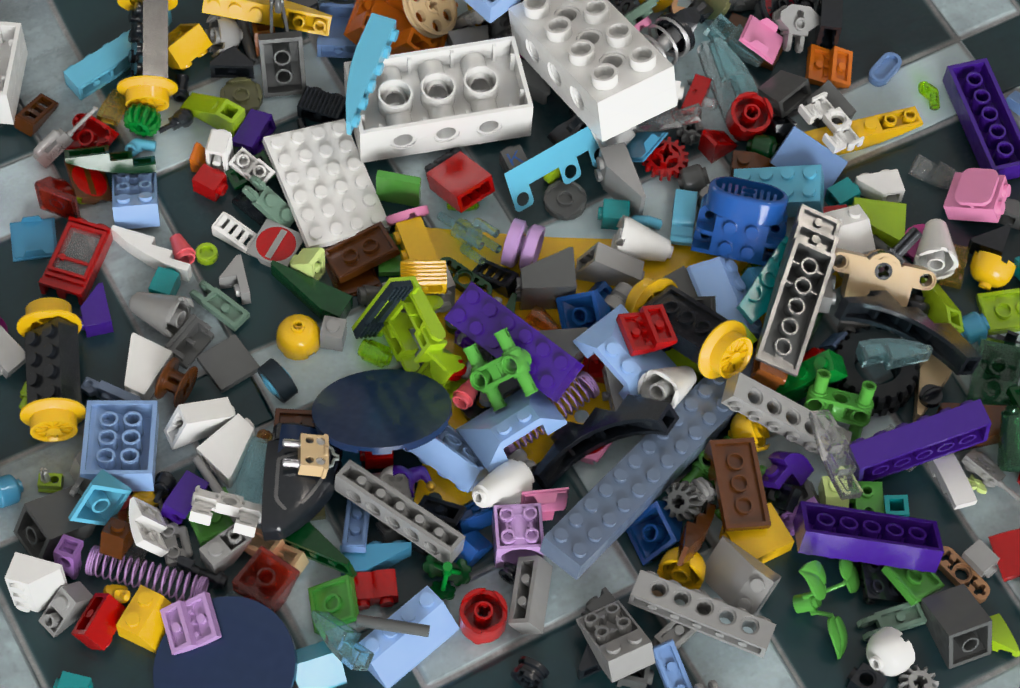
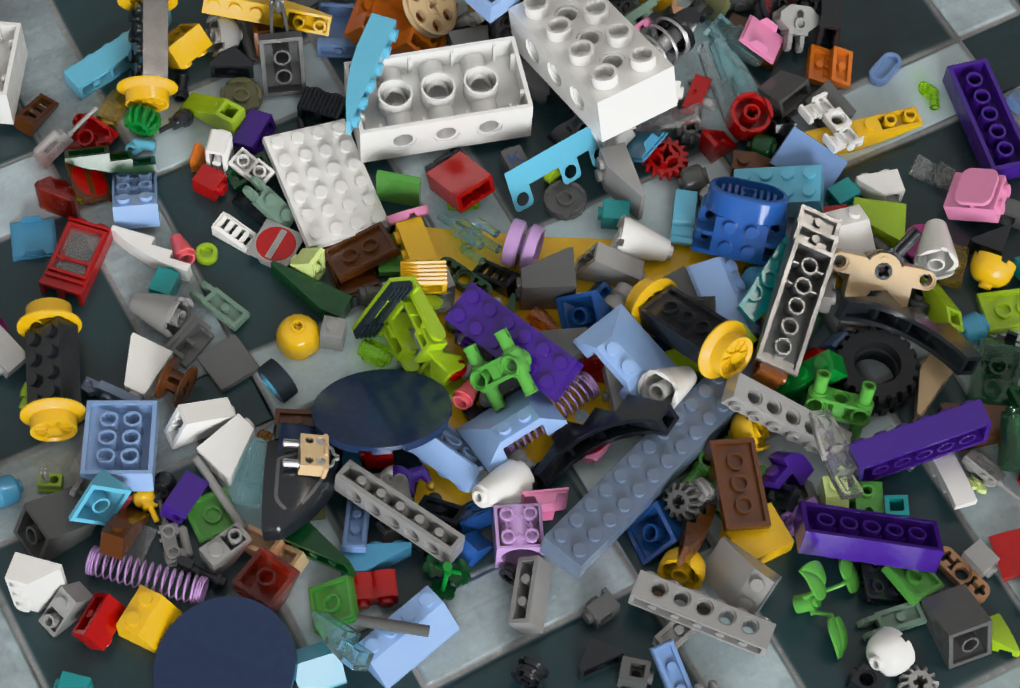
(69, 555): medium lavender leg -> none
(96, 314): dark purple slope -> none
(119, 592): yellow piece -> none
(146, 525): white slope -> none
(190, 623): lavender slope -> none
(206, 501): white piece -> none
(235, 277): light grey slope -> none
(493, 619): red brick -> none
(616, 641): light grey slope -> none
(646, 330): red slope -> none
(648, 221): medium azure arm -> none
(892, 352): clear light blue slope -> none
(930, 395): black tile -> none

